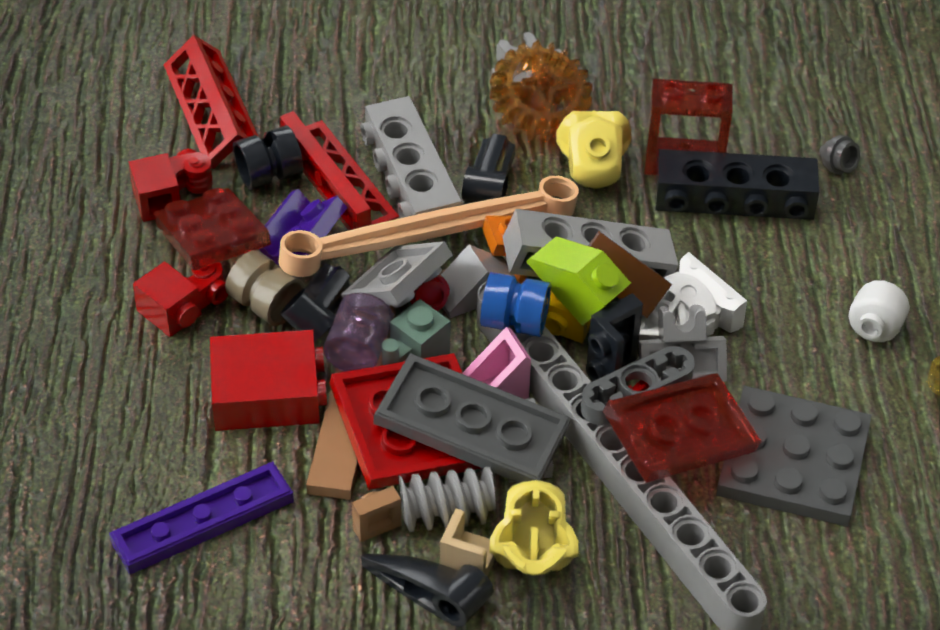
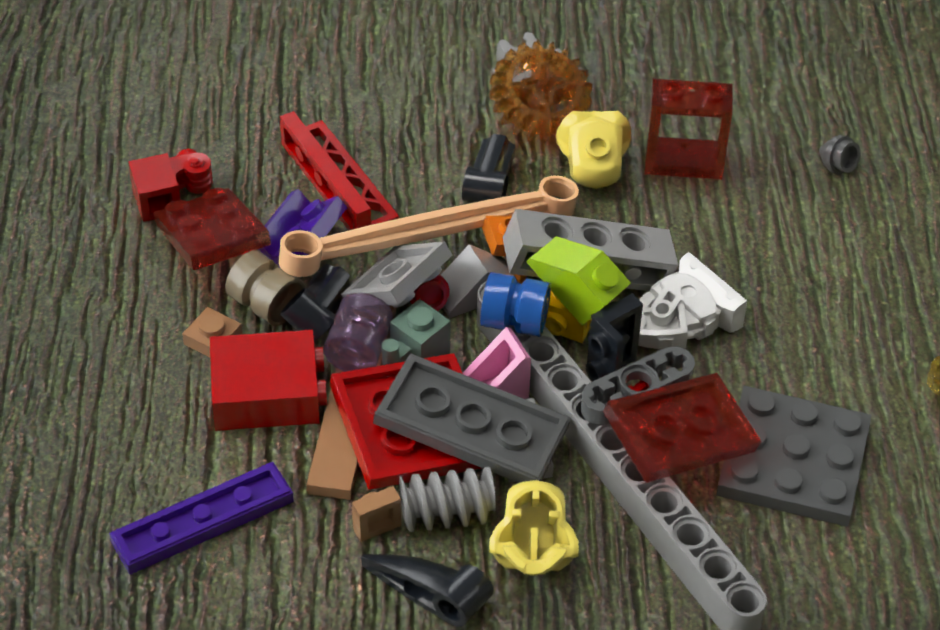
(176, 300): red brick -> none
(206, 325): none -> medium nougat plate
(216, 91): red fence -> none
(272, 156): black wheel -> none
(407, 158): light grey brick -> none
(463, 547): tan panel -> none
(645, 282): reddish brown slope -> none
(708, 352): light grey plate -> none
(736, 184): black brick -> none
(879, 311): white head -> none

